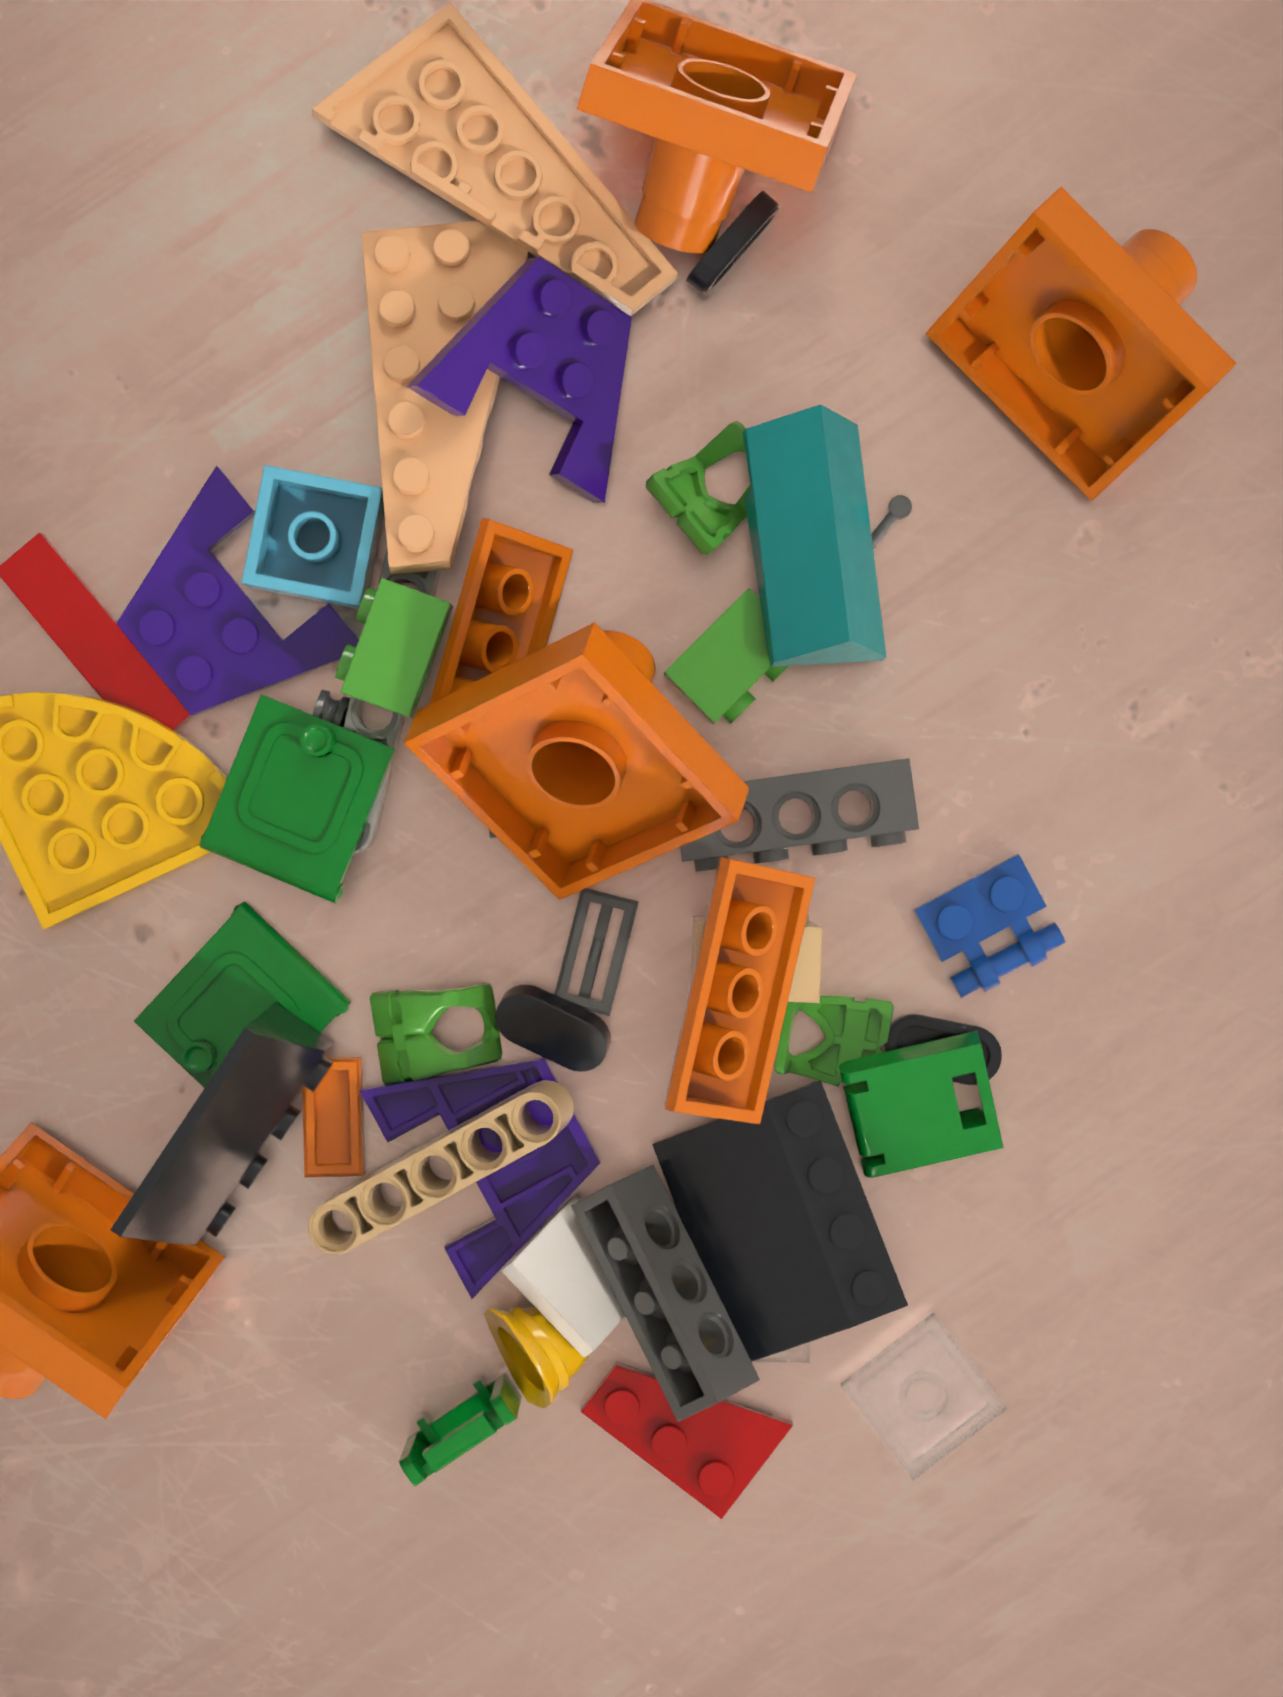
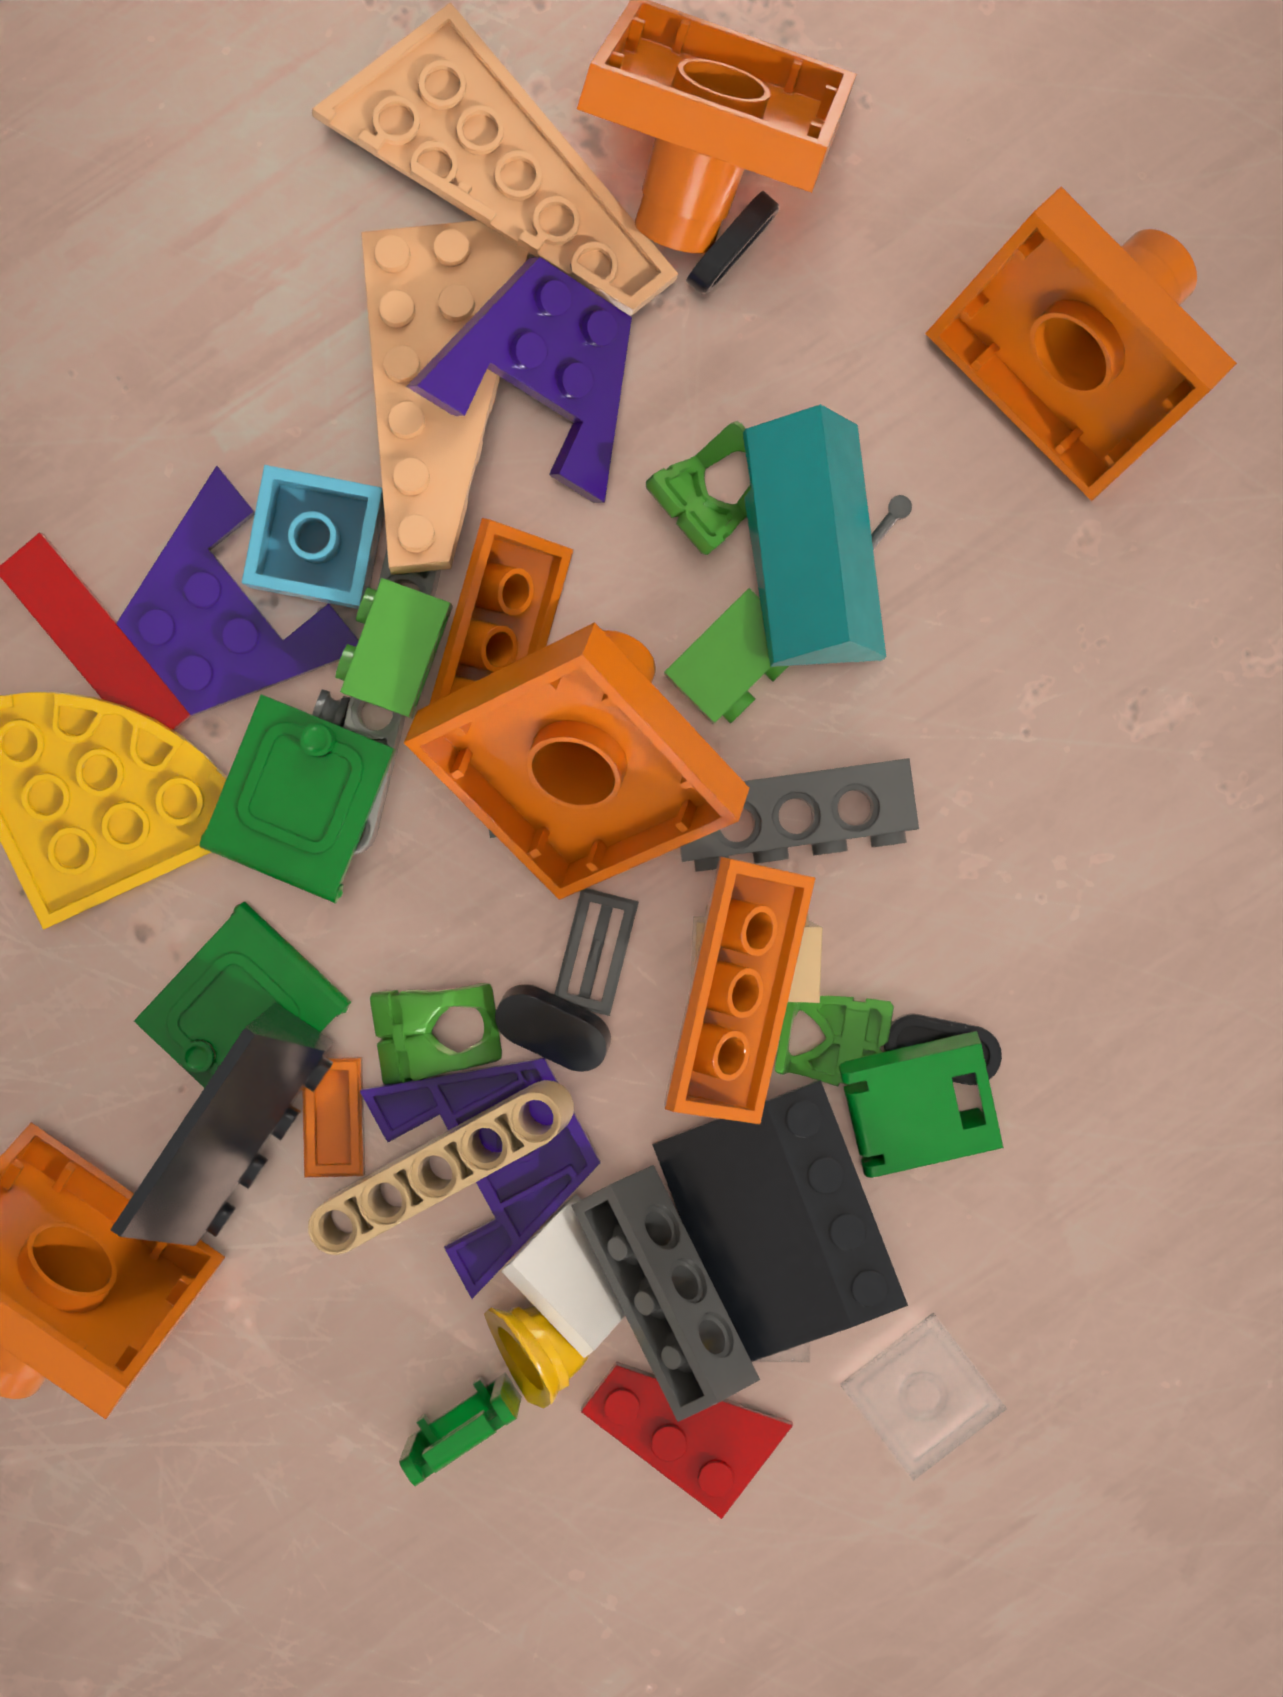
(980, 909): blue plate -> none

